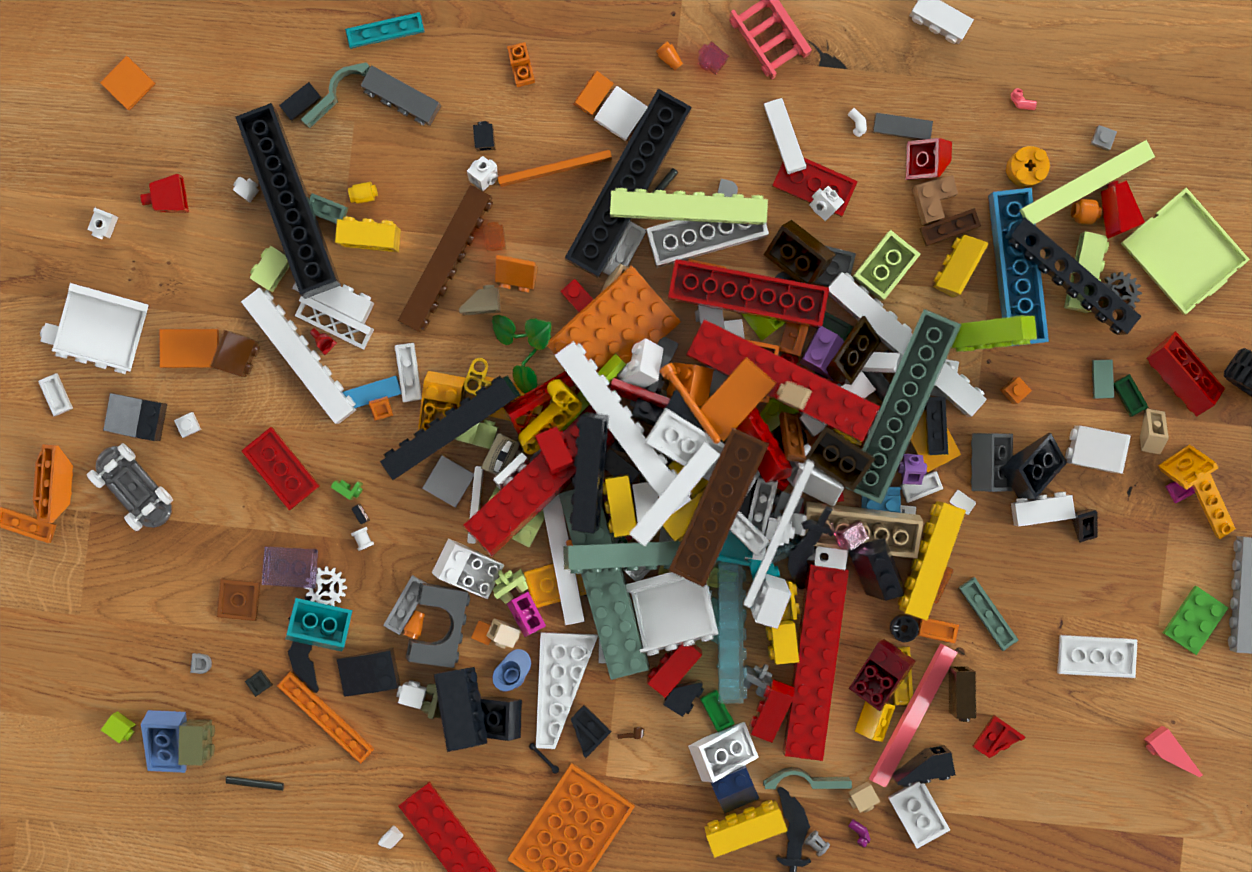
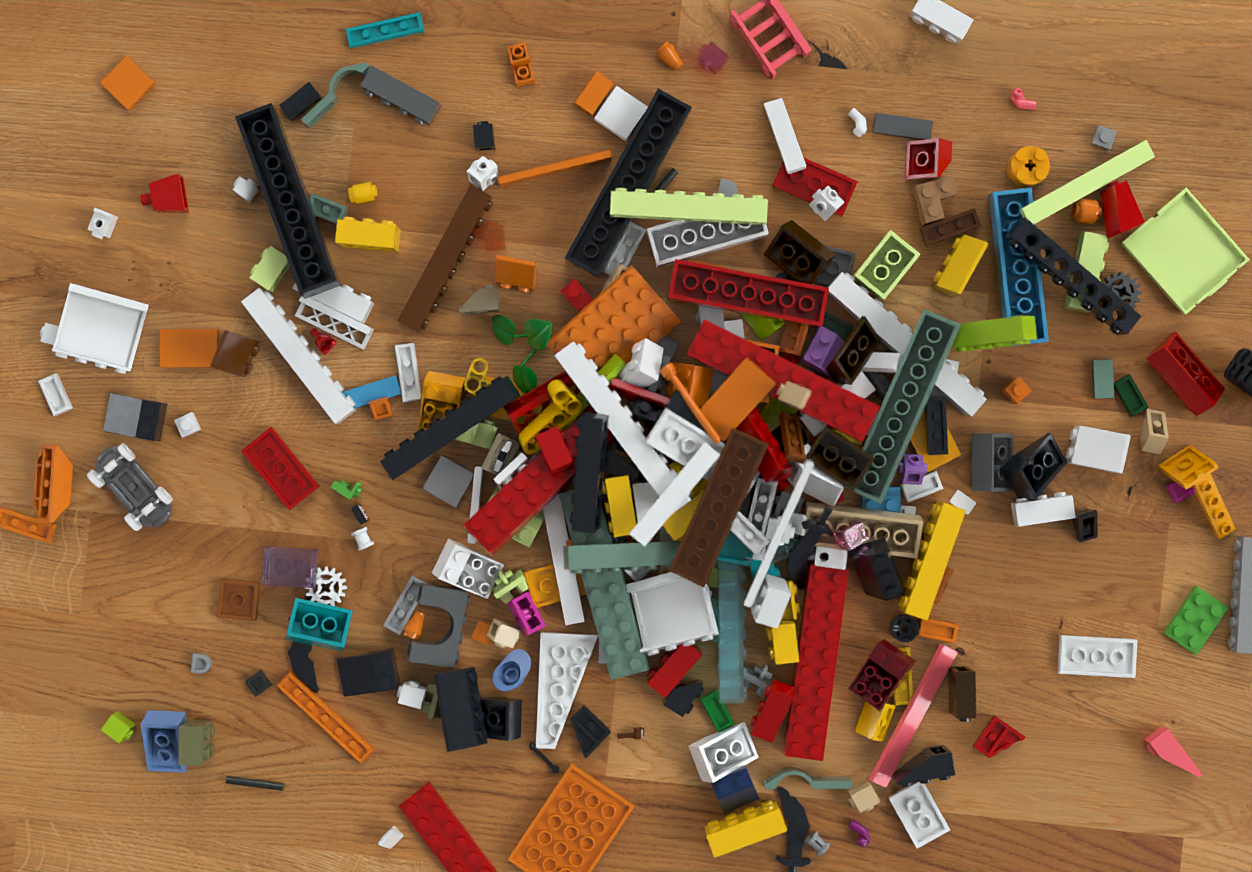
(988, 613): sand green tile -> none

